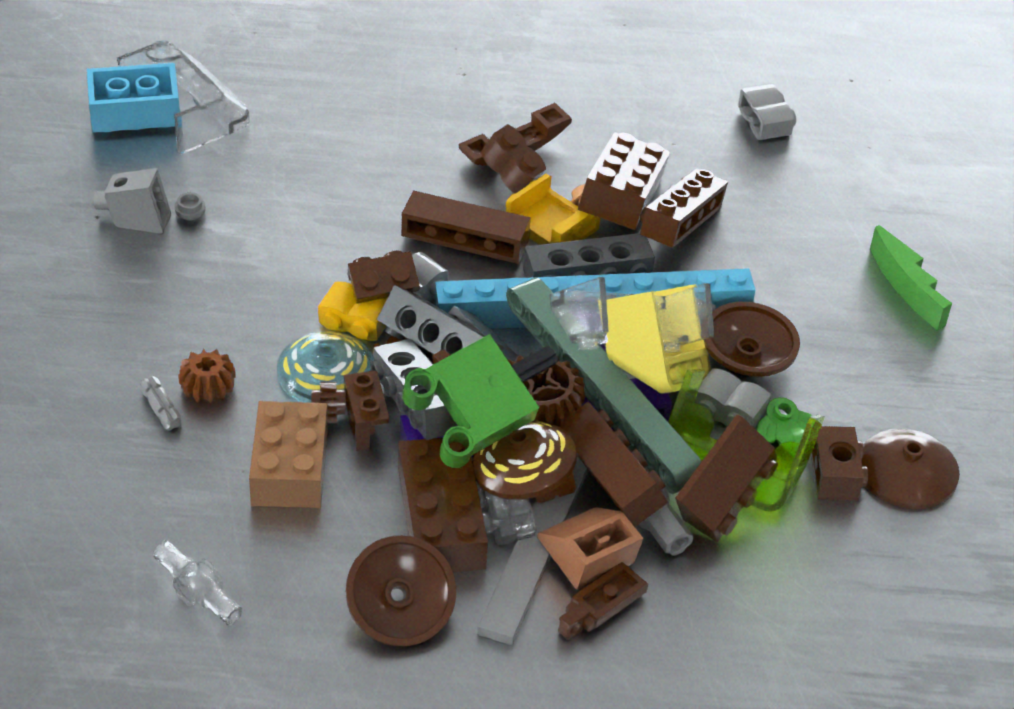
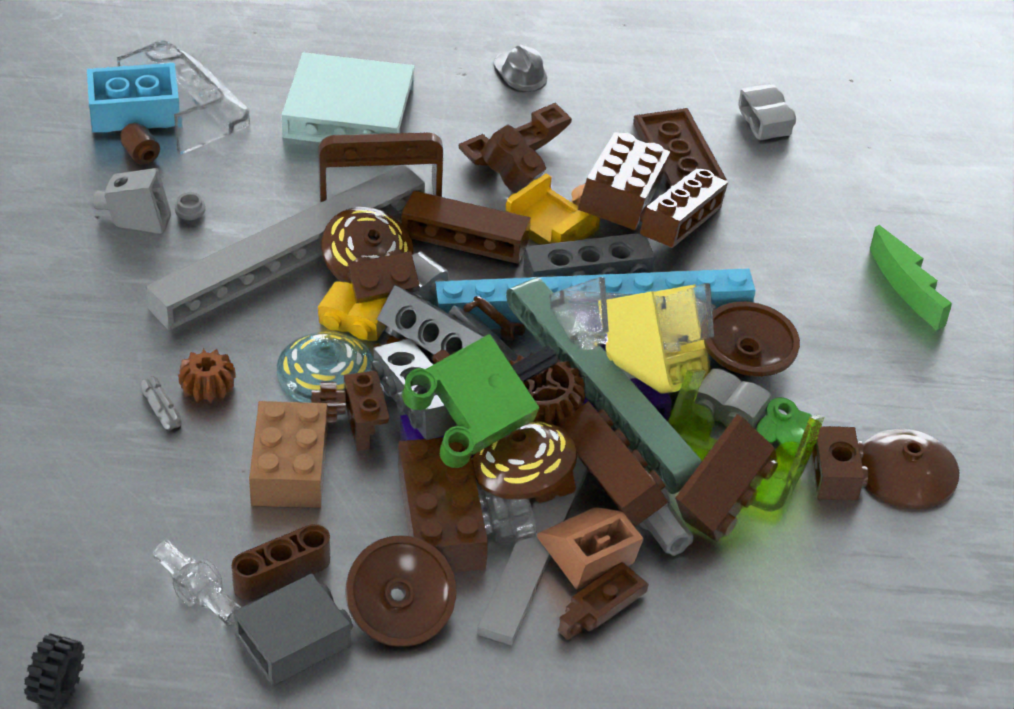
(54, 671): none -> black tyre
(139, 143): none -> reddish brown brick
(271, 251): none -> light grey brick
(281, 561): none -> reddish brown beam
(293, 628): none -> dark grey brick
(345, 97): none -> light aqua panel
(348, 238): none -> reddish brown dish
(381, 151): none -> reddish brown windscreen
(506, 326): none -> reddish brown piece
(522, 69): none -> flat silver piece
(681, 136): none -> reddish brown tile

